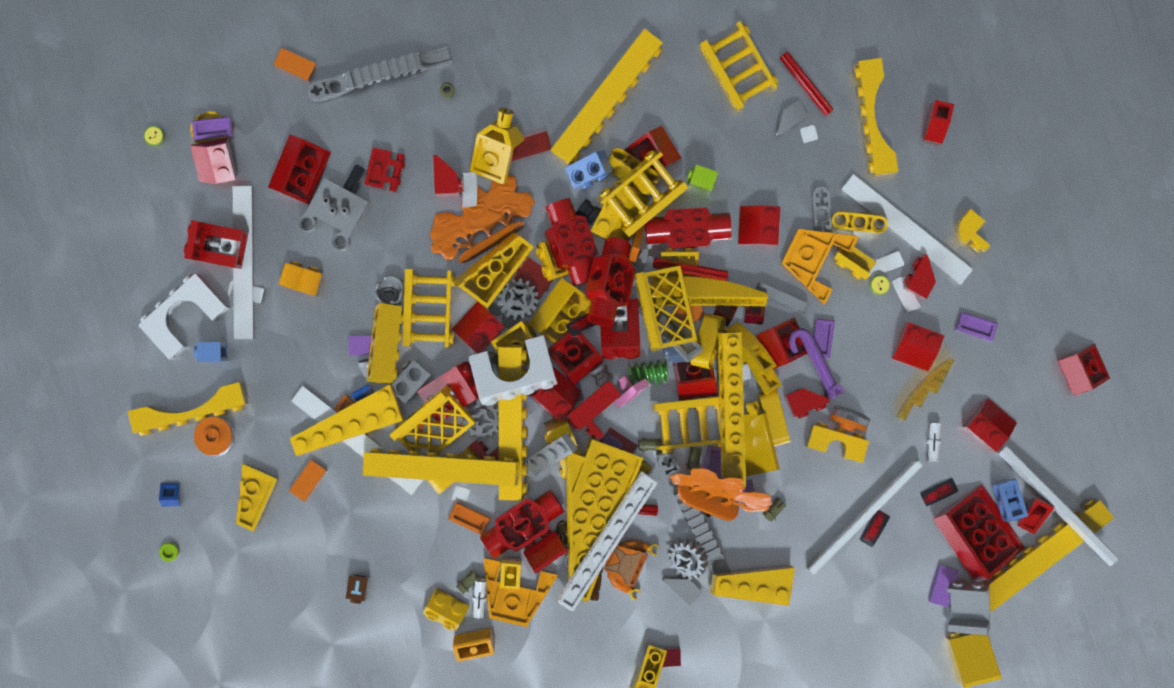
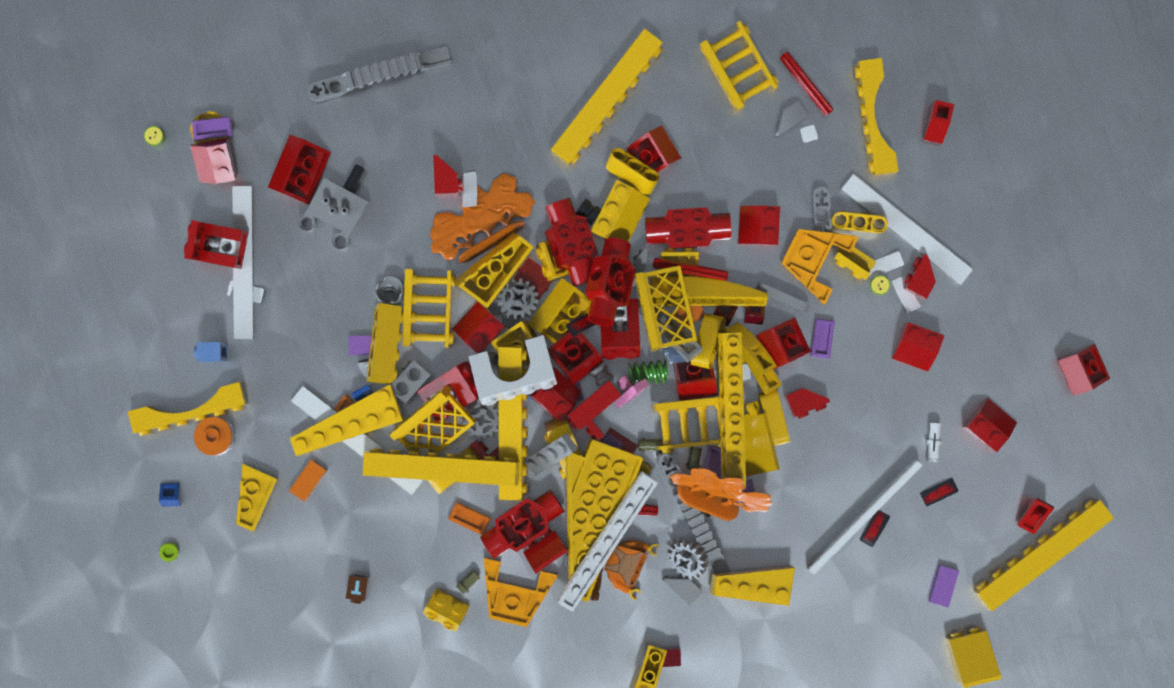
(158, 325): white arch -> none
(295, 64): orange tile -> none
(301, 279): light orange brick -> none
(378, 169): red plate -> none
(447, 85): olive pin -> none
(460, 494): white sticker -> none
(474, 645): light orange brick -> none
(478, 609): white pin -> none
(495, 147): yellow plate -> none
(511, 573): yellow slope -> none
(532, 146): clear red tile -> none
(561, 529): olive pin -> none
(588, 167): medium blue brick -> none
(636, 244): orange tile -> none
(645, 212): yellow fence -> none
(654, 250): white sticker -> none
(702, 179): lime brick -> none
(774, 510): olive pin -> none
(831, 388): medium lavender piece -> none
(850, 419): piece -> none
(854, 446): yellow arch -> none
(930, 383): clear yellow slope -> none
(966, 231): yellow brick -> none
(969, 607): light grey panel -> none
(976, 326): medium lavender tile -> none
(979, 534): red slope -> none
(1009, 500): medium blue brick -> none
(1059, 506): white tile -> none

